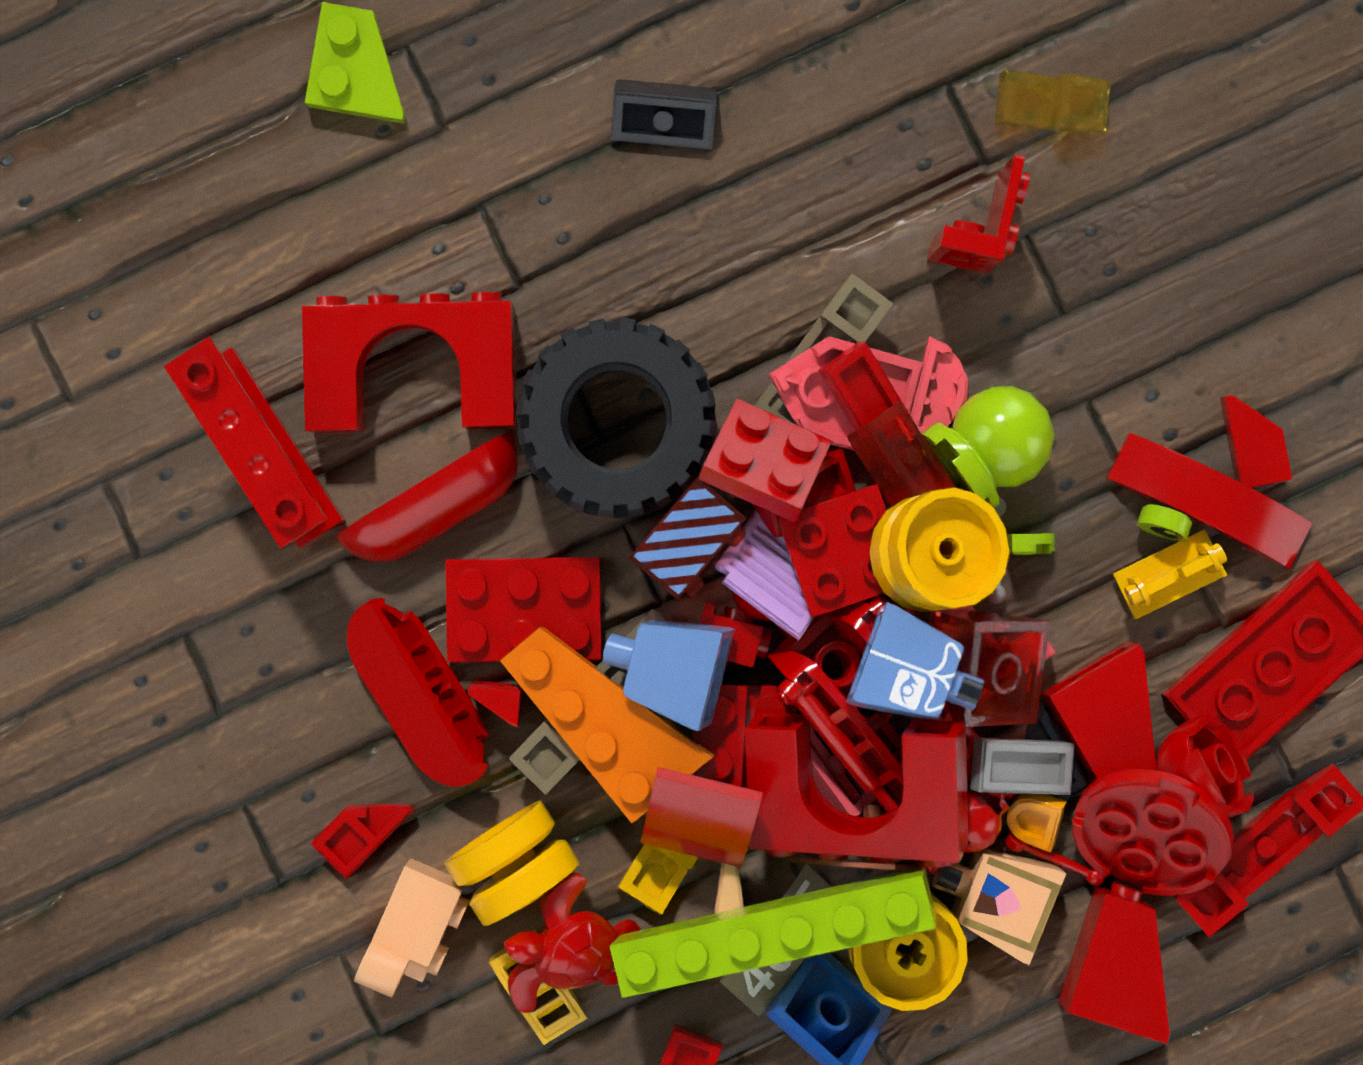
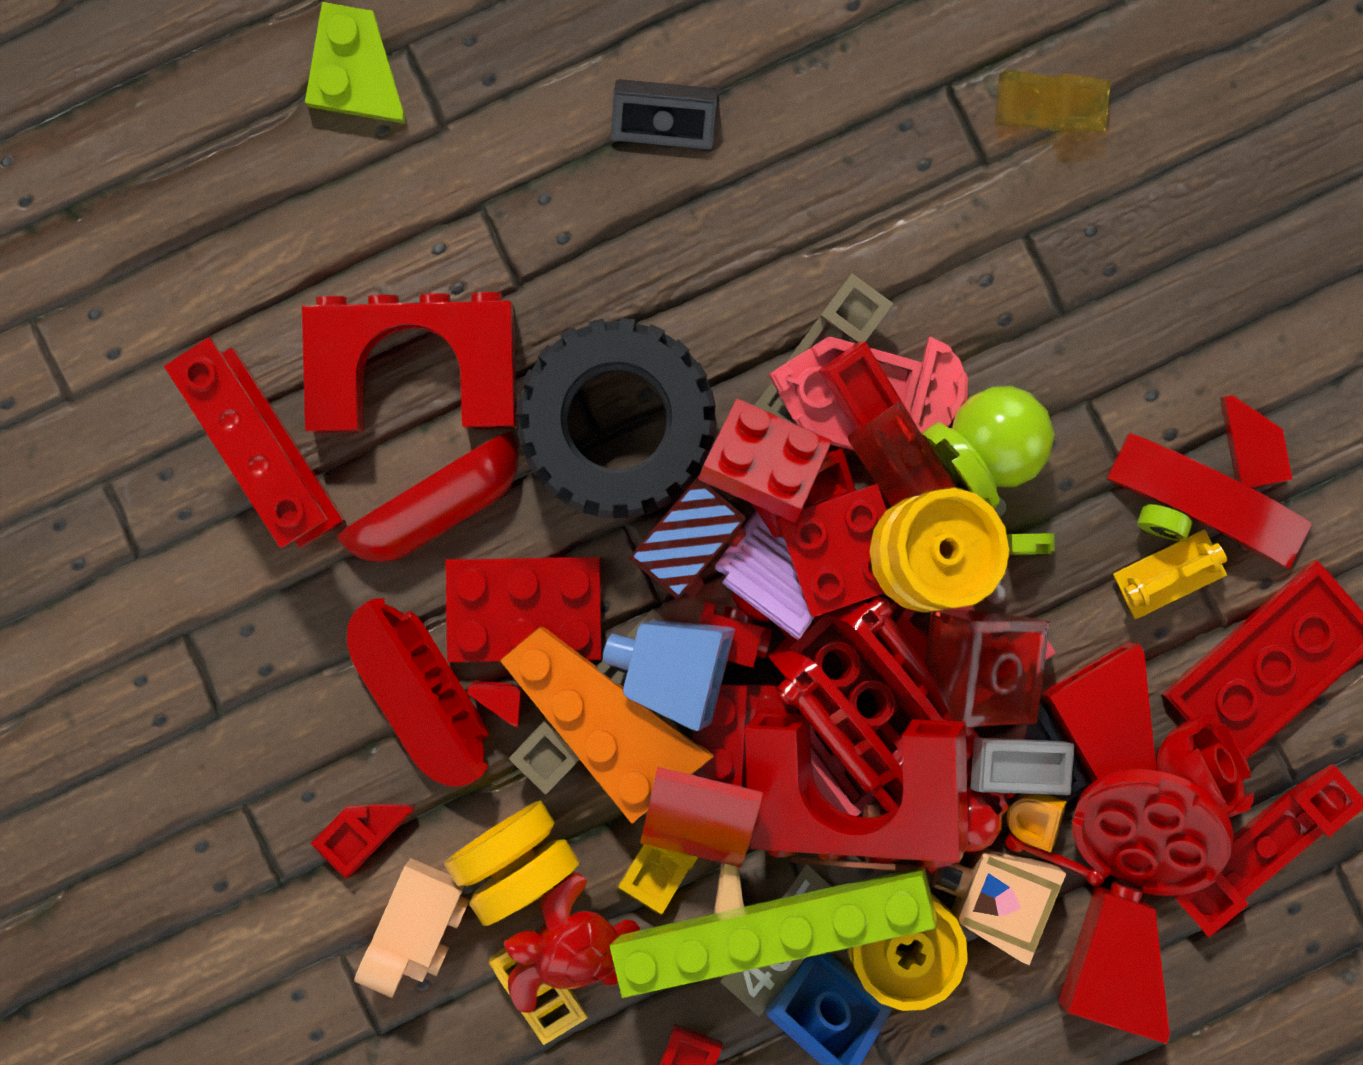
(911, 669): medium blue torso -> none
(966, 243): red bracket -> none

